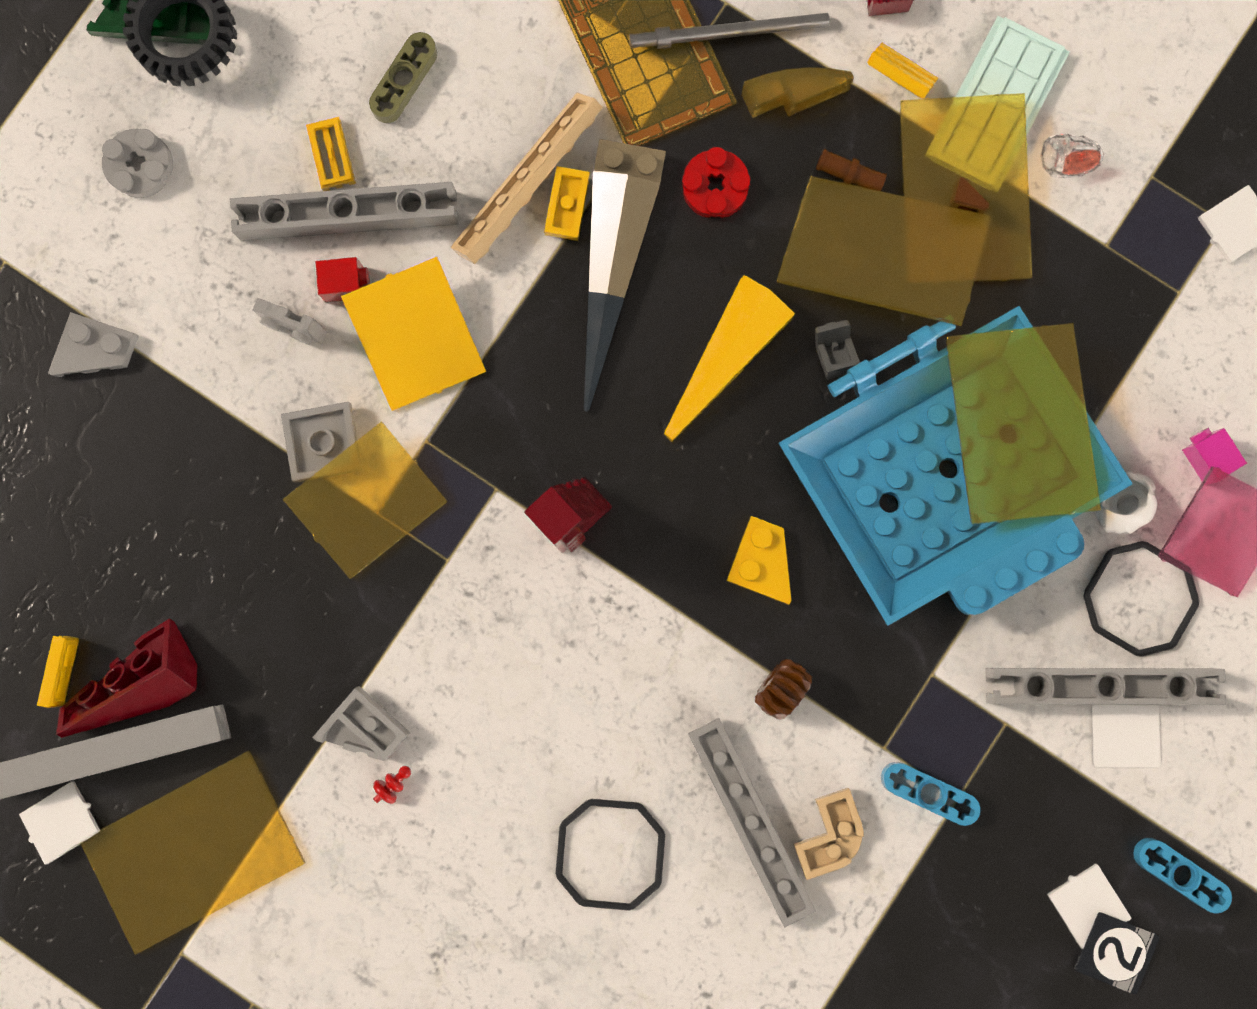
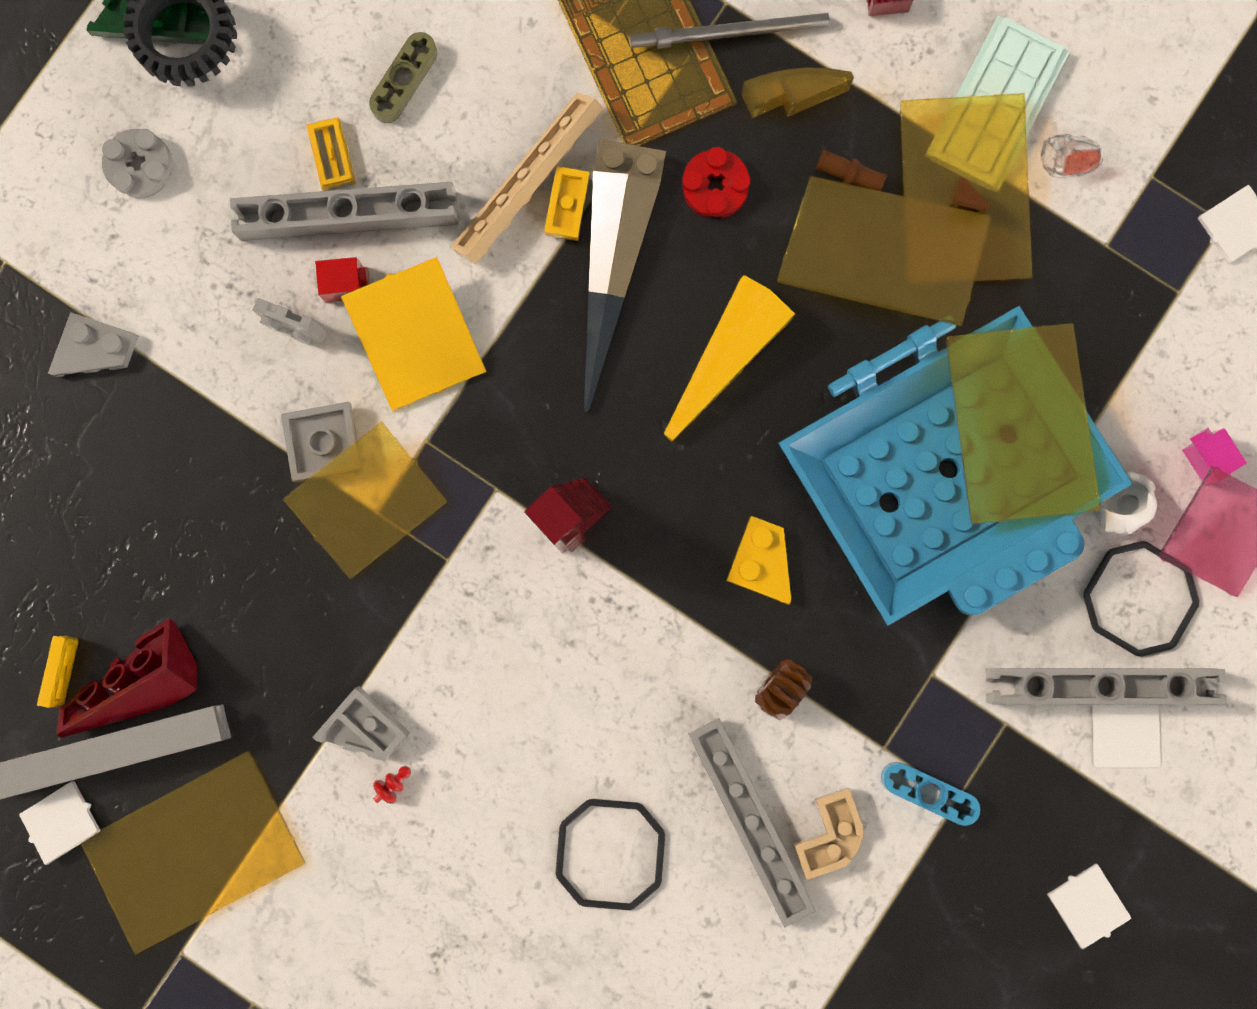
(835, 348): dark grey bracket -> none
(902, 70): yellow tile -> none
(1117, 953): sticker -> none
(1196, 879): dark azure beam -> none

